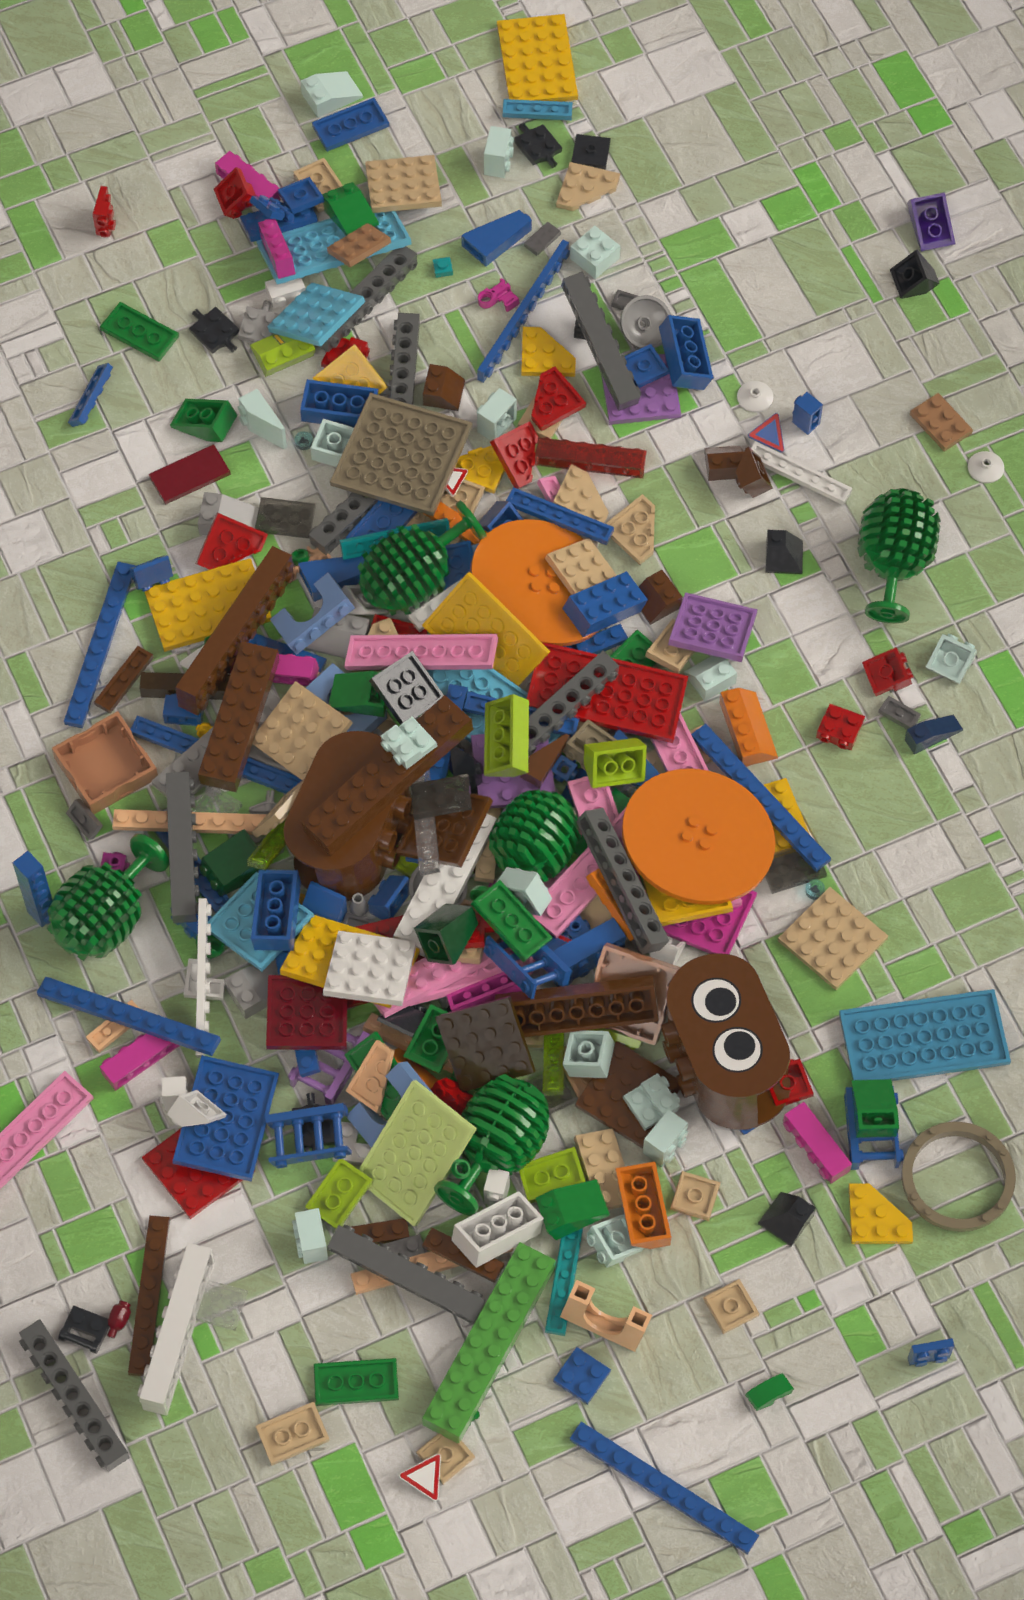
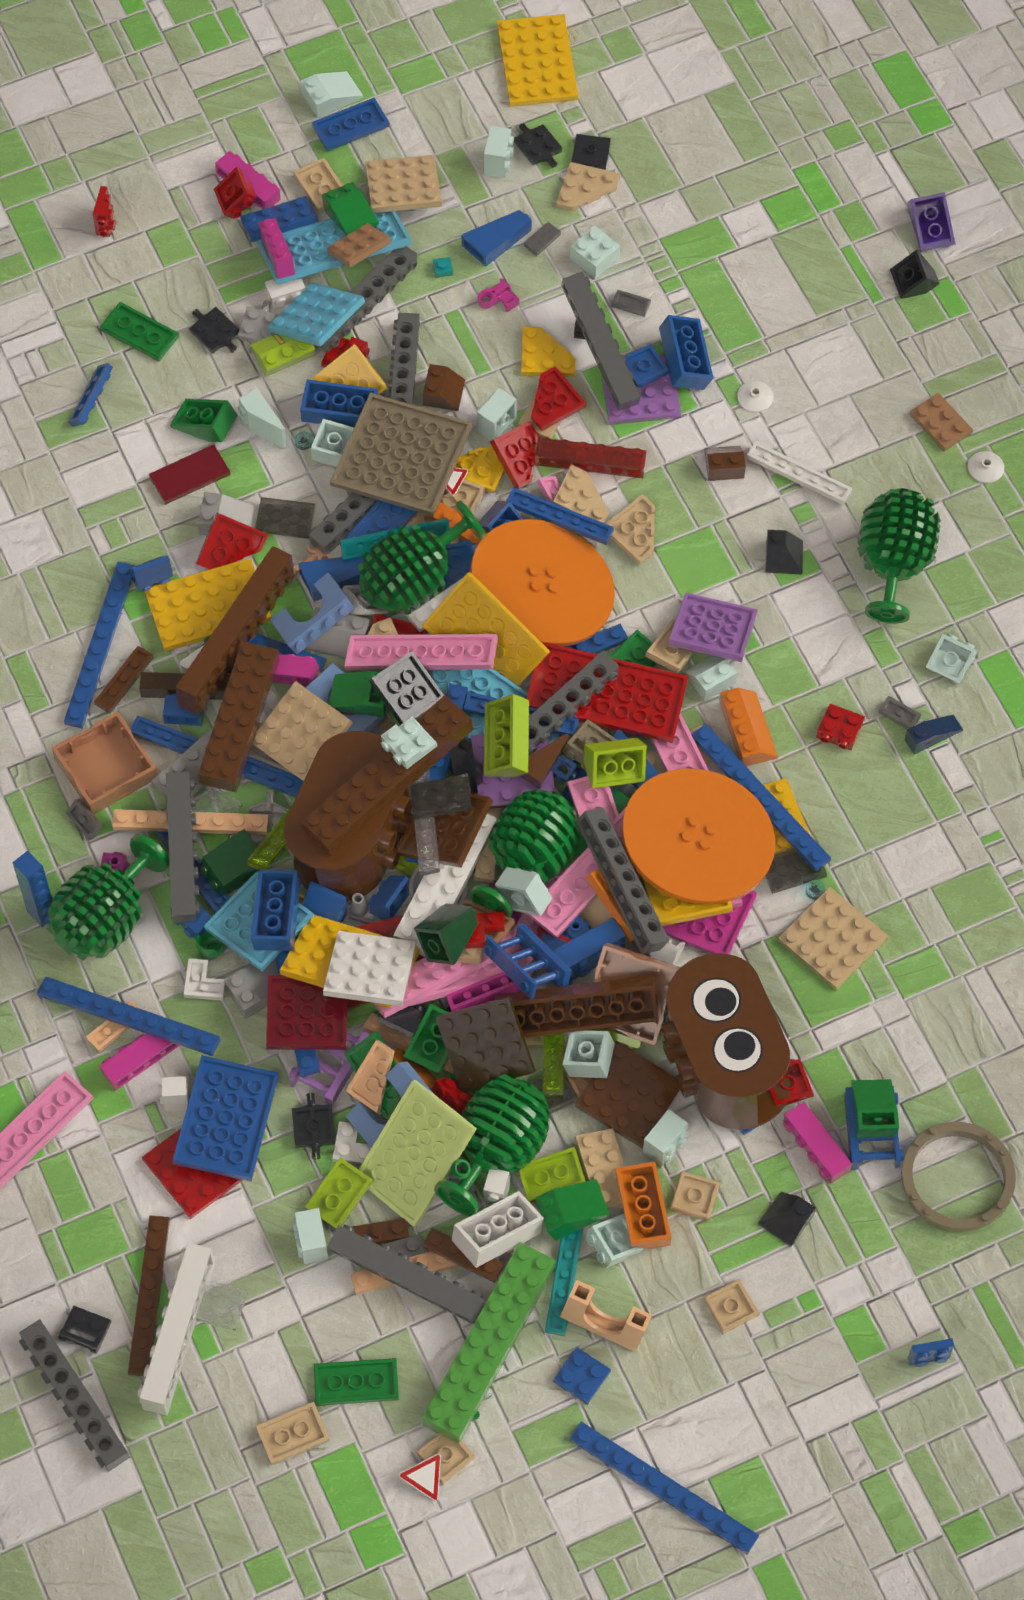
(118, 1318): dark red plant -> none
(194, 1109): white slope -> none
(203, 728): yellow plate -> none
(203, 967): white plate -> none
(271, 207): blue plate -> none
(278, 812): tan plate -> none
(297, 1119): blue fence -> none
(299, 556): green tile -> none
(301, 195): blue plate -> none
(511, 921): green tile -> none
(521, 314): blue plate -> none
(537, 109): dark azure plate -> none
(580, 566): tan plate -> none
(605, 604): blue brick -> none
(651, 312): light grey dish -> none
(651, 1101): light aqua plate -> none
(661, 596): reddish brown slope -> none
(752, 474): reddish brown slope -> none
(769, 433): piece -> none
(769, 1391): green slope -> none
(807, 412): blue brick -> none
(875, 1218): yellow plate -> none
(888, 671): red plate -> none
(925, 1037): dark azure plate -> none

